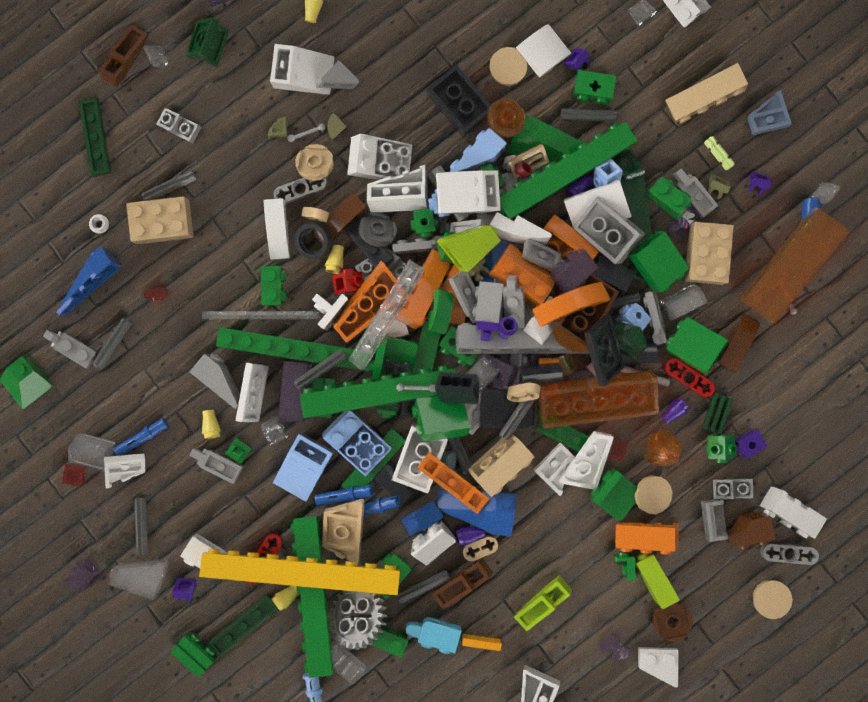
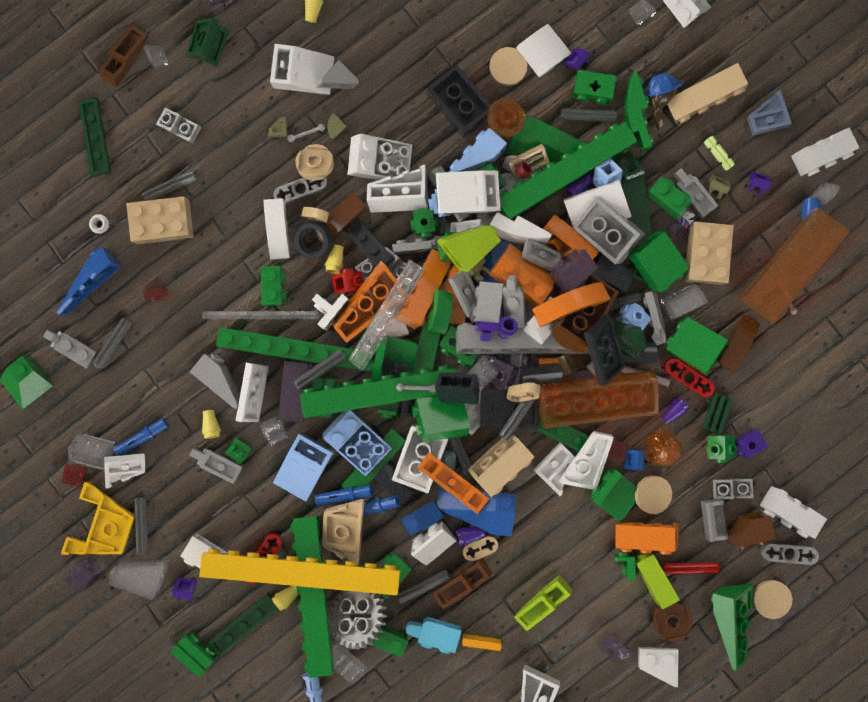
(109, 527): none -> yellow wing
(377, 229): dark grey tile -> none
(634, 105): none -> green slope
(634, 459): none -> blue tile
(660, 92): none -> piece
(691, 568): none -> red axle
(731, 613): none -> green wedge
(825, 152): none -> white wedge

